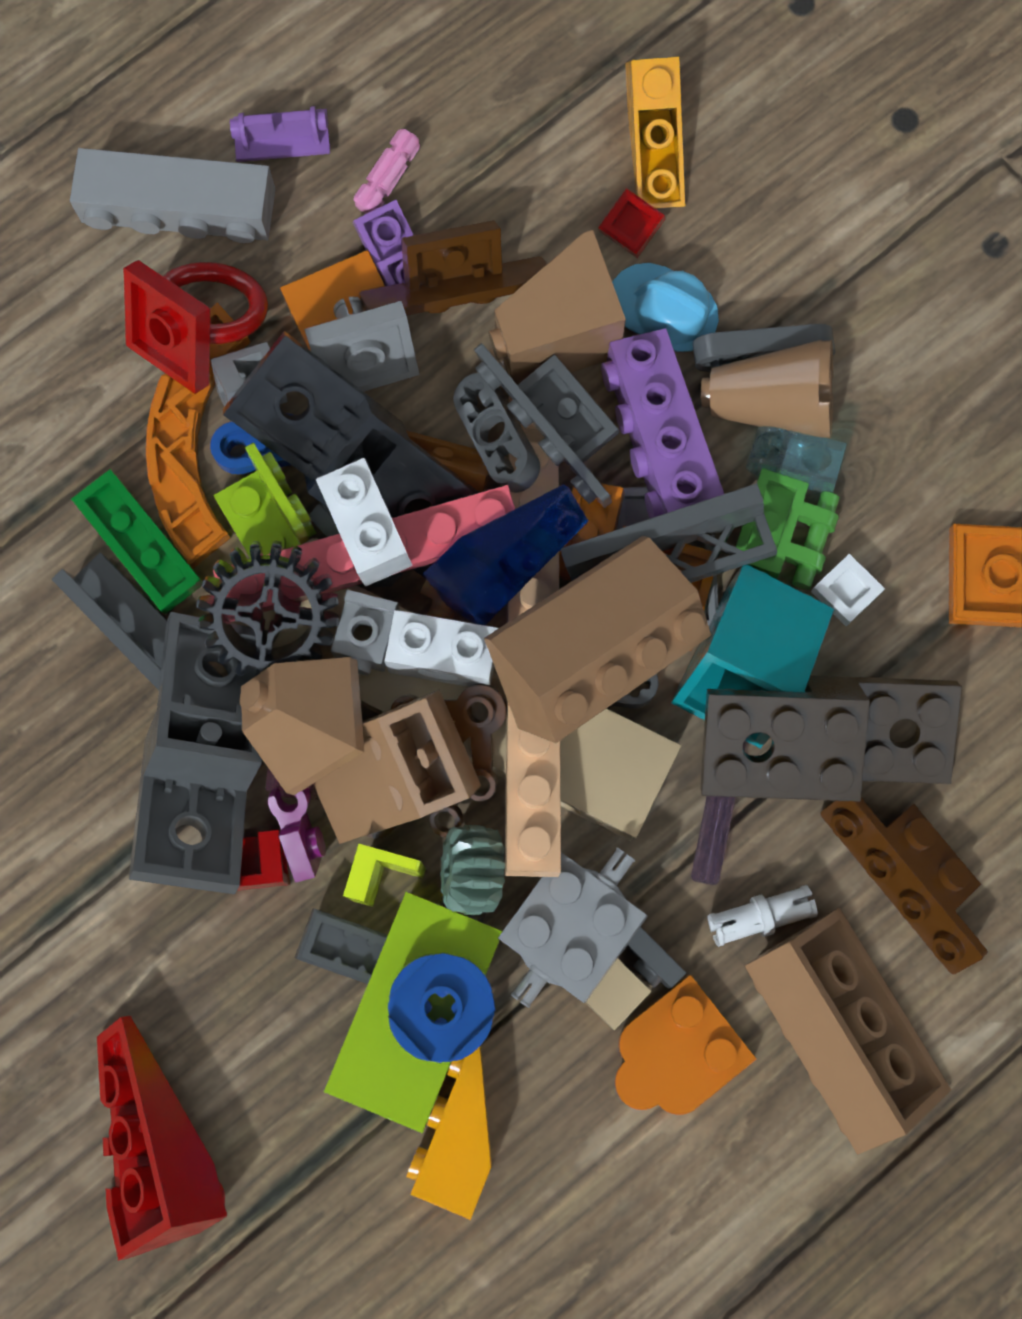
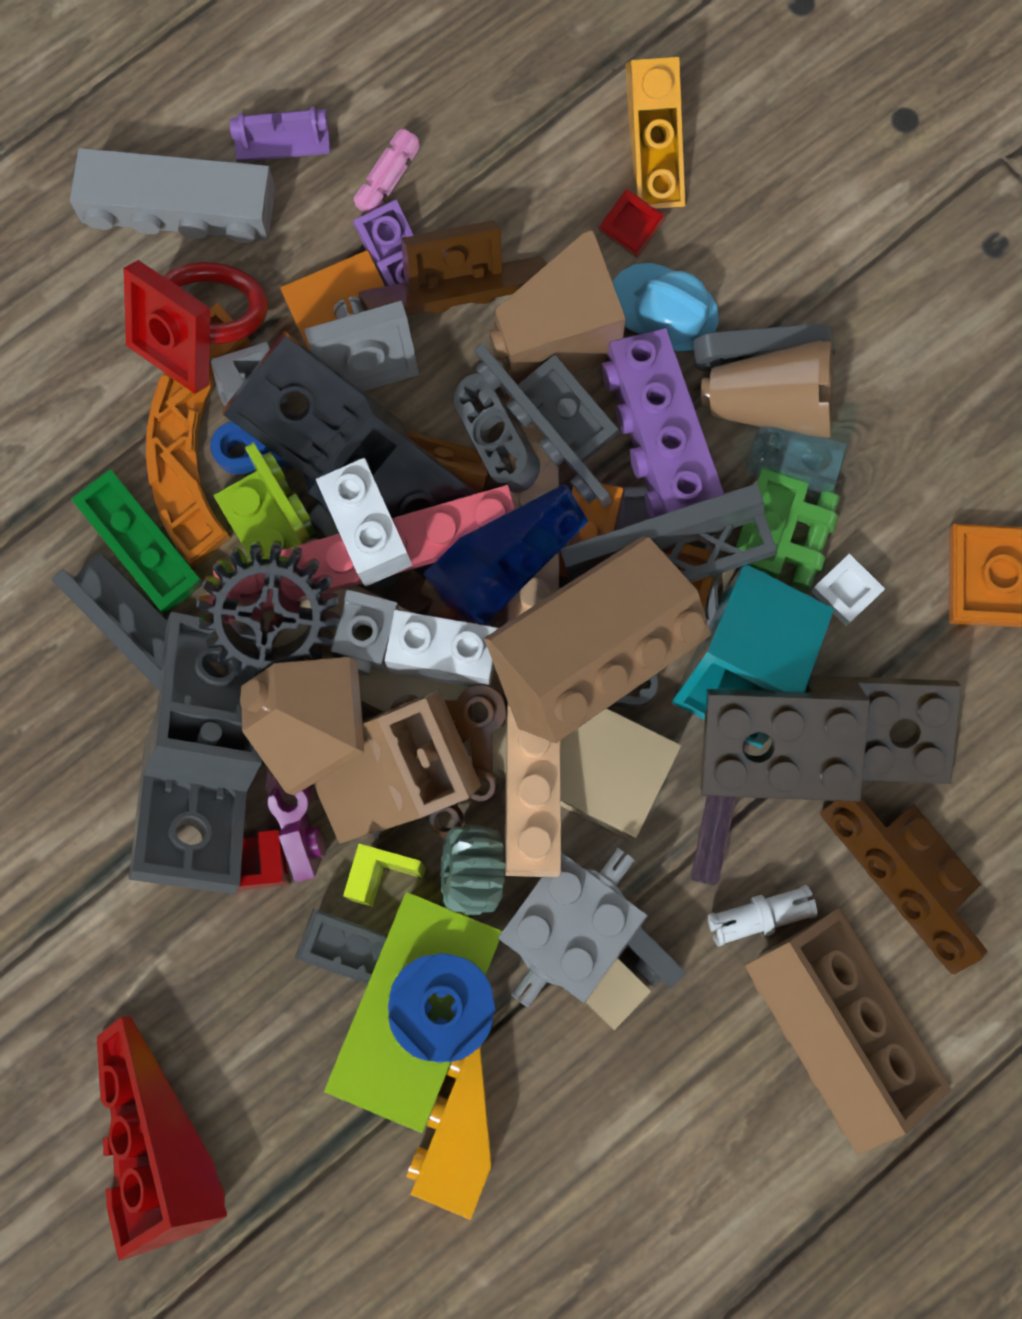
(678, 1052): orange plate -> none

